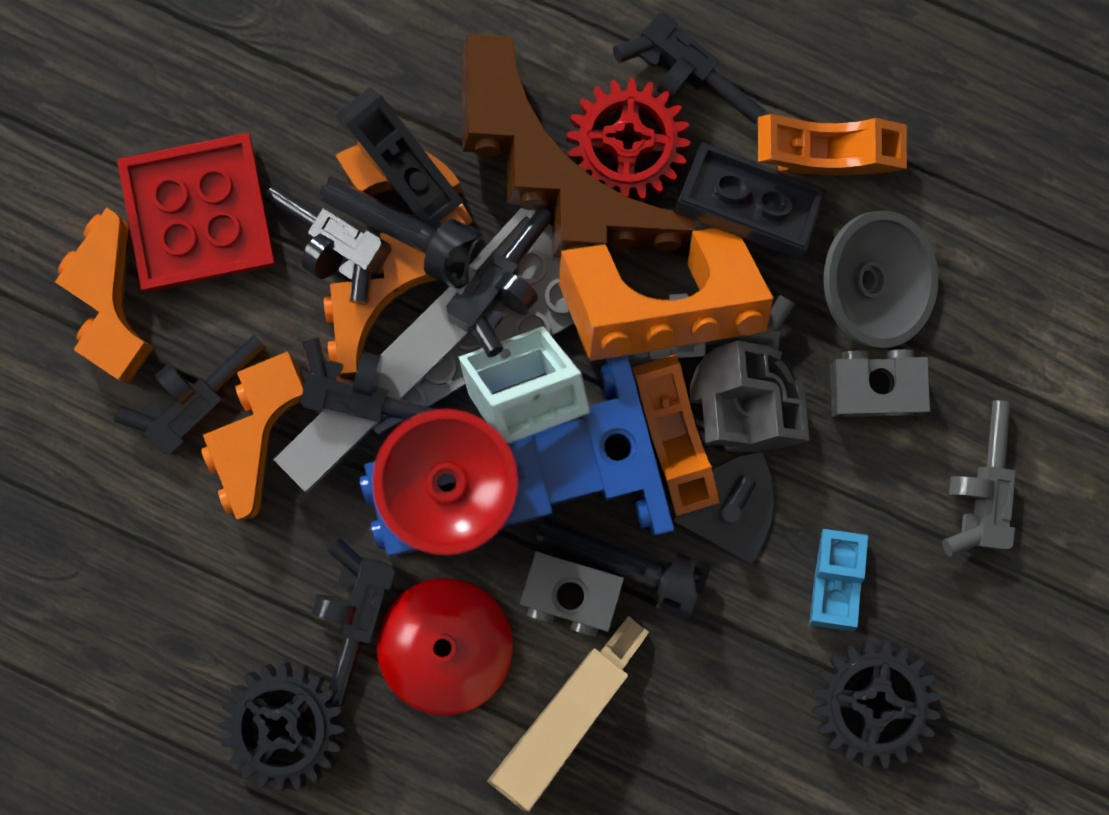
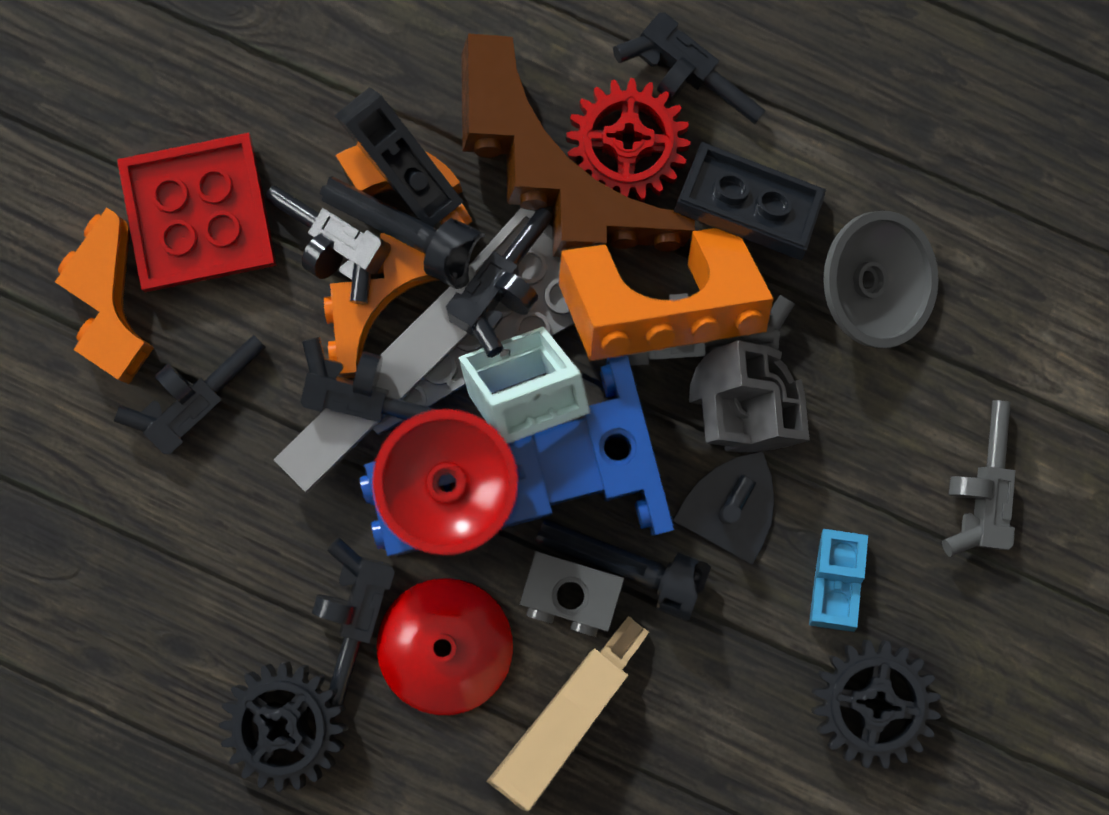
(242, 447): orange arch -> none
(675, 435): orange arch -> none
(832, 148): orange arch -> none
(906, 392): dark grey brick -> none

